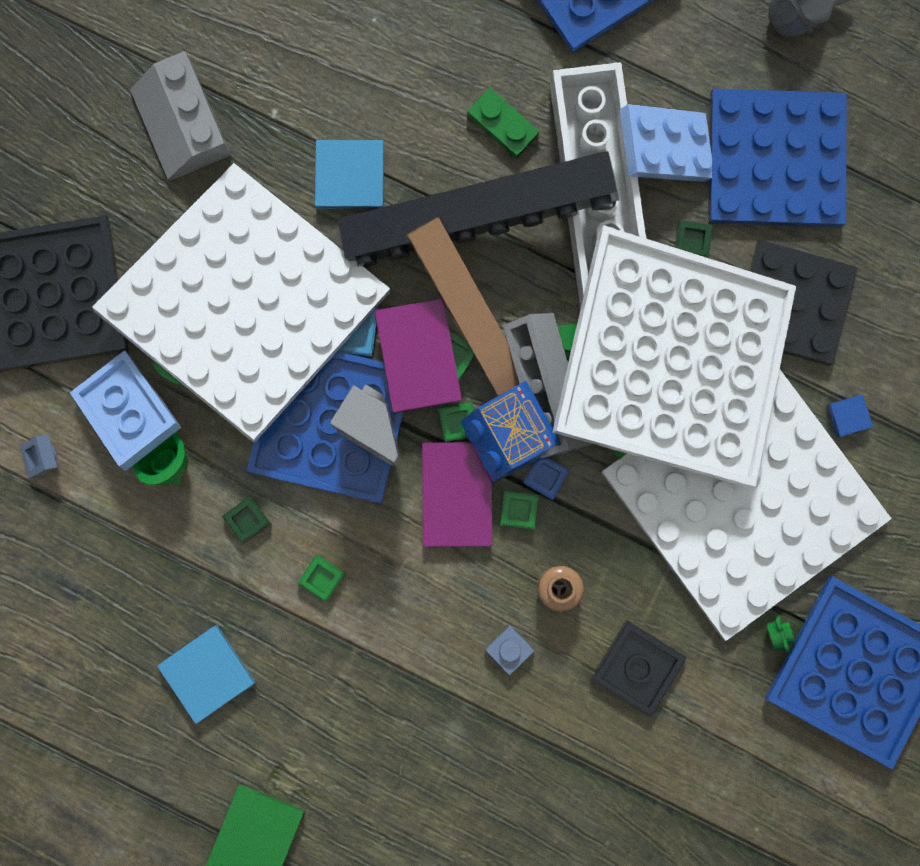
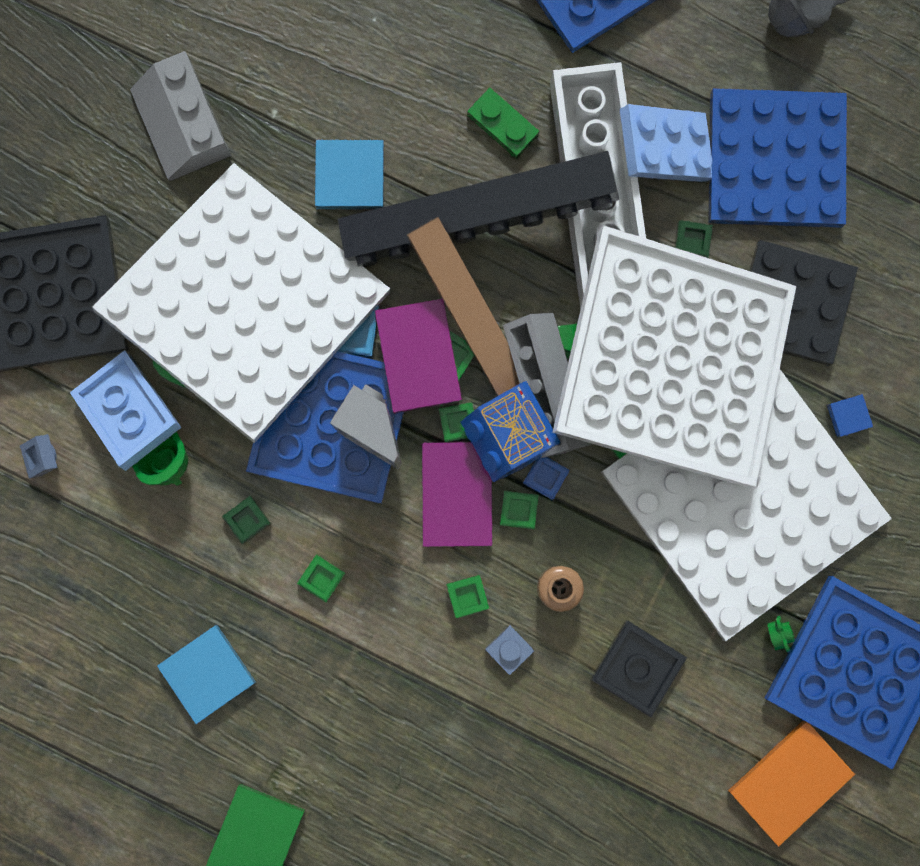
(467, 596): none -> green plate
(791, 782): none -> orange tile

